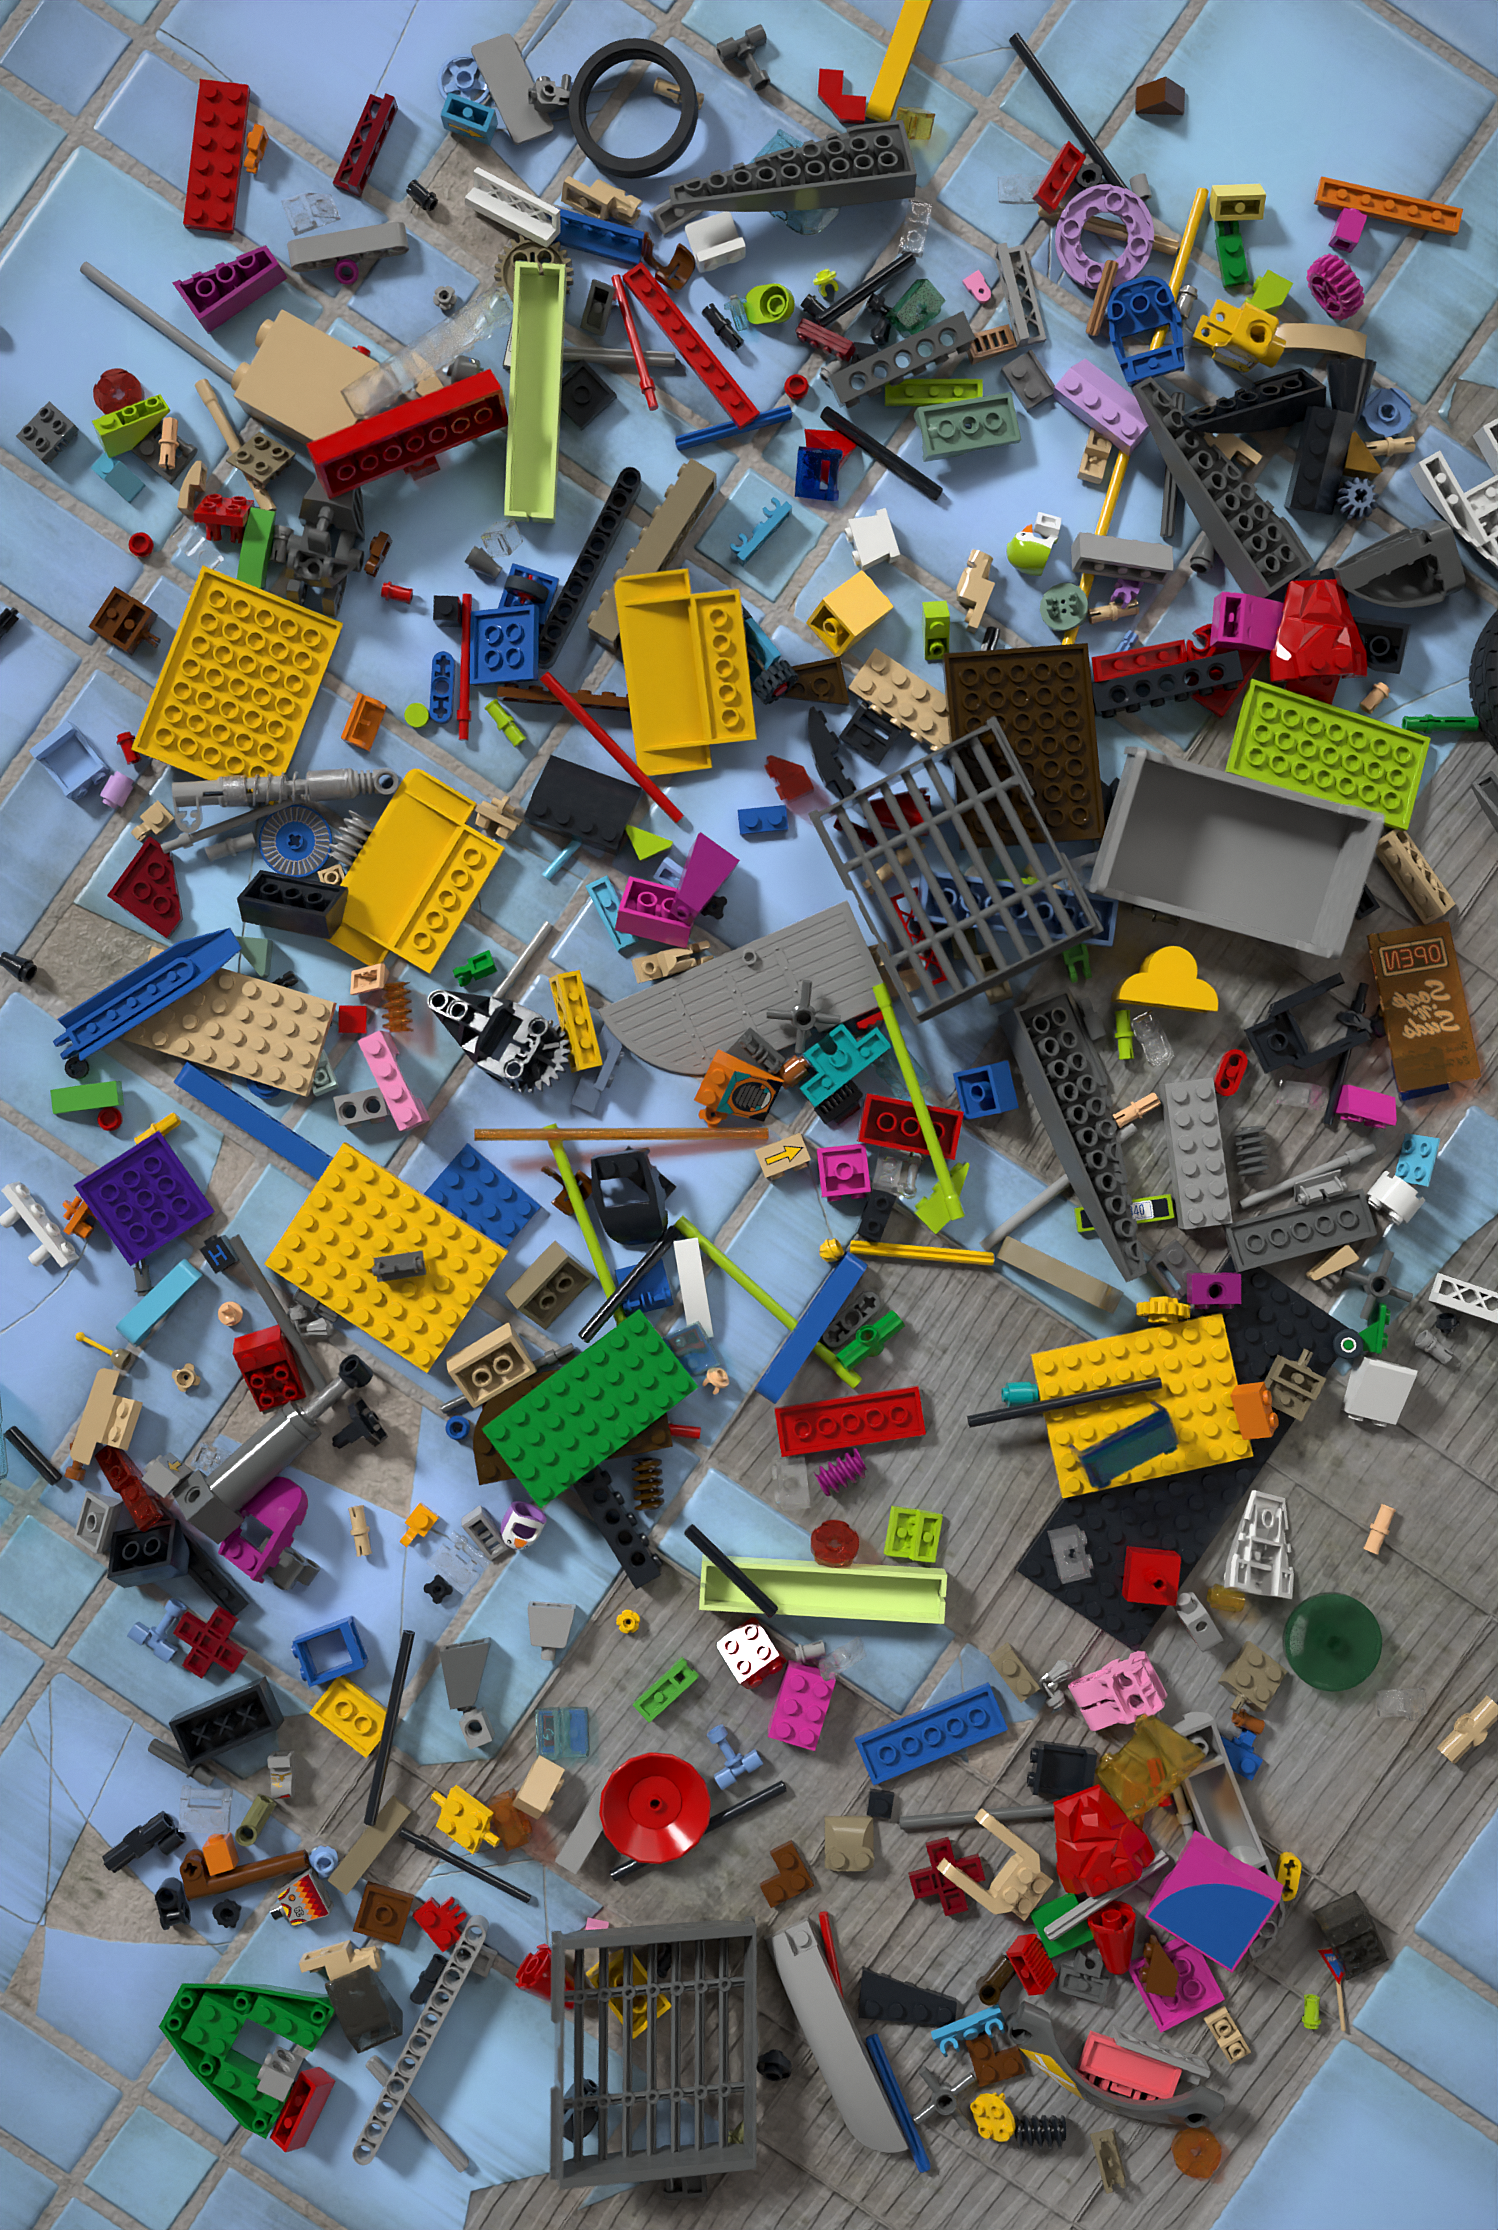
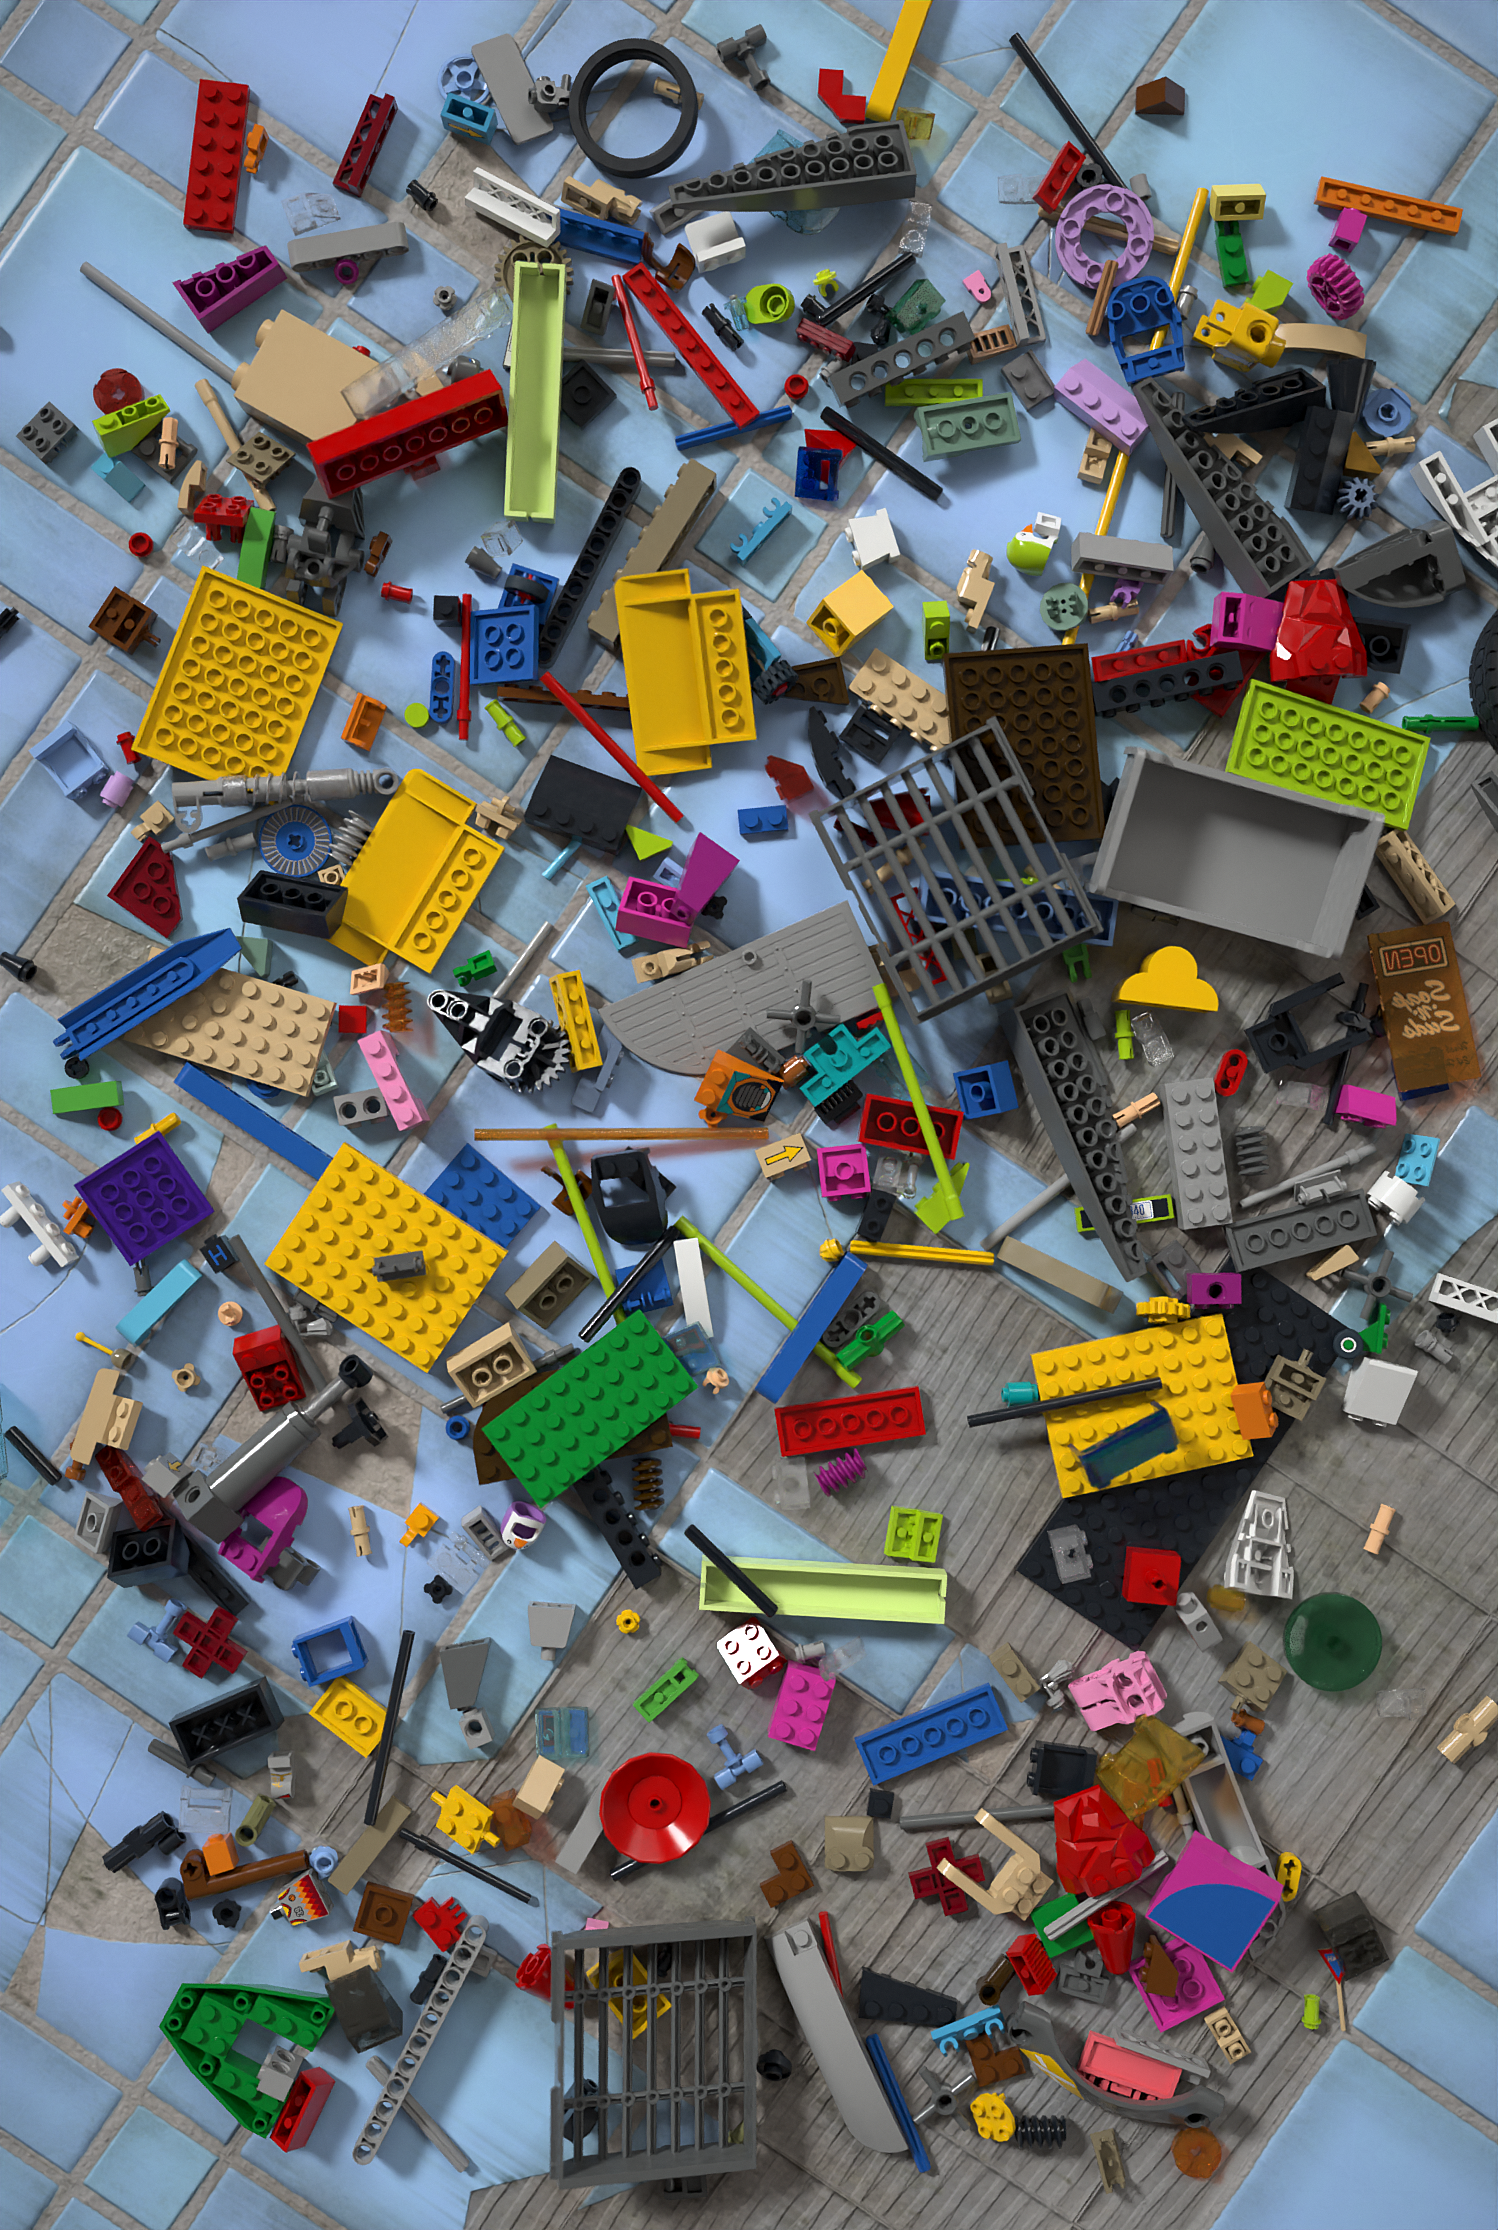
(826, 1554): clear red plate -> none

